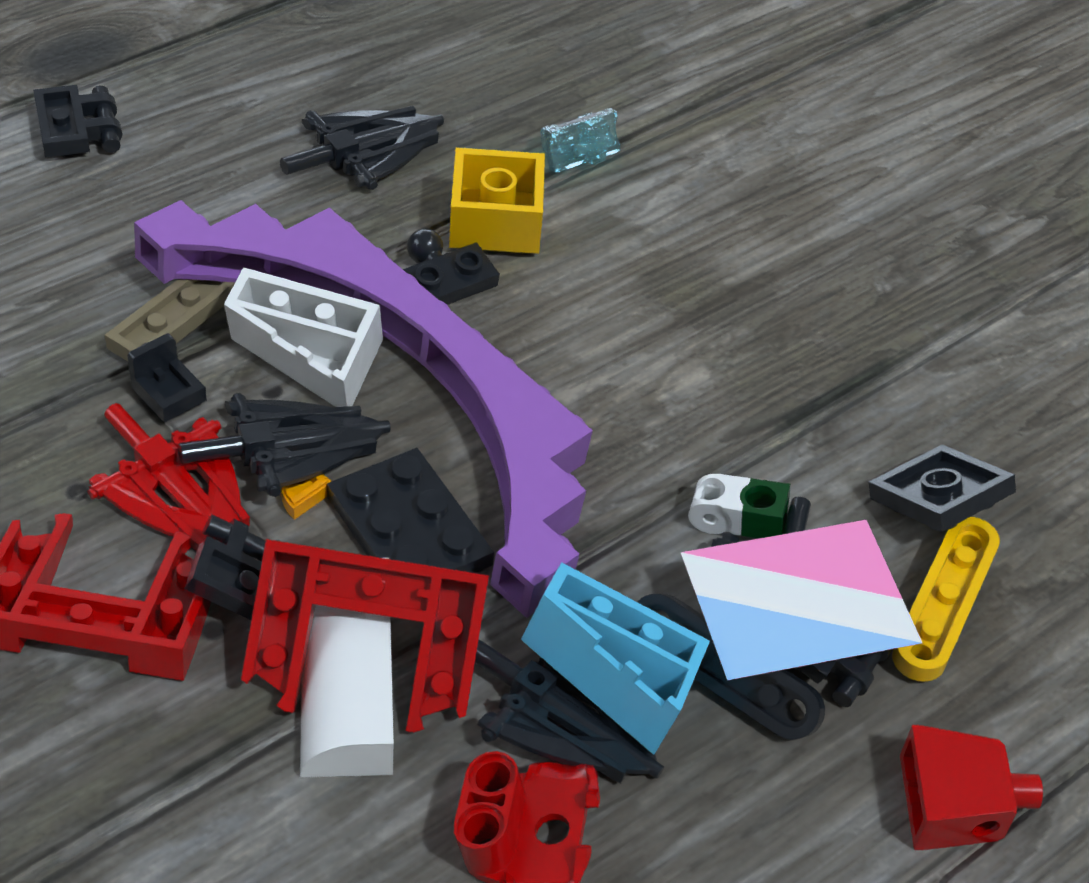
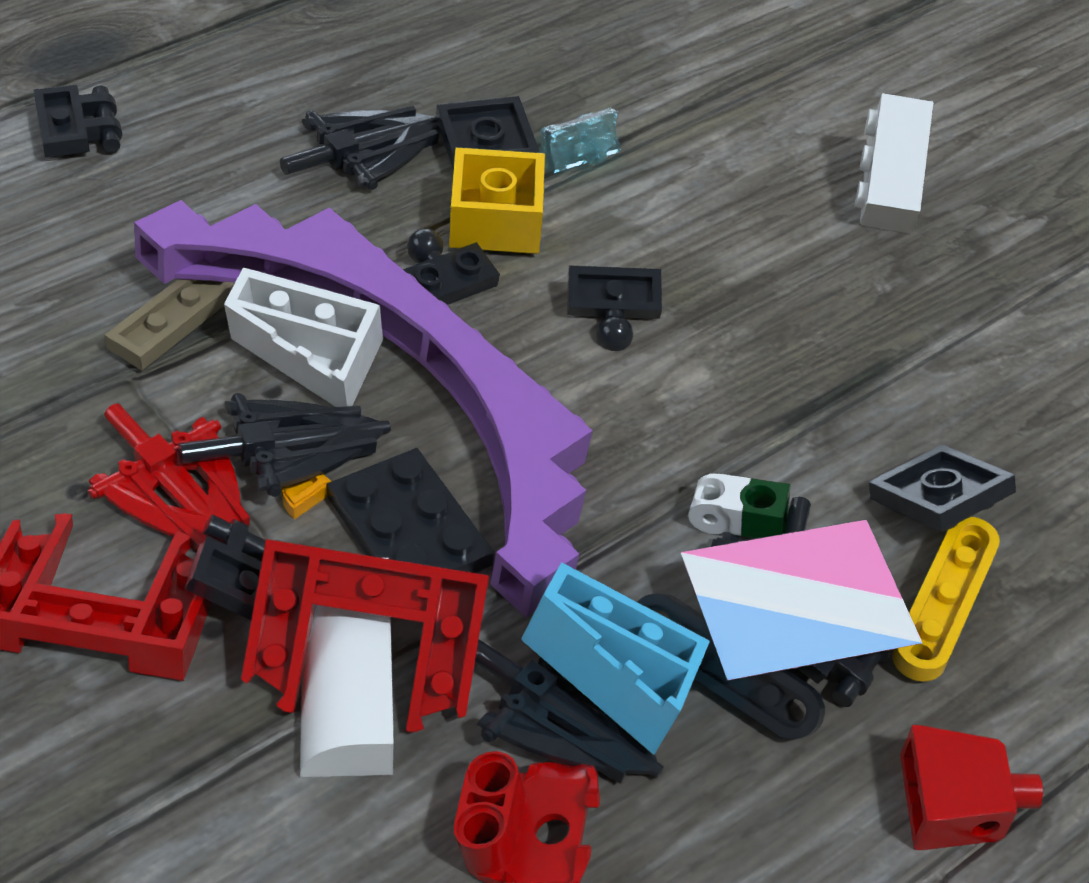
(164, 379): black bracket -> none
(486, 125): none -> black plate
(614, 295): none -> black plate
(894, 163): none -> white wedge

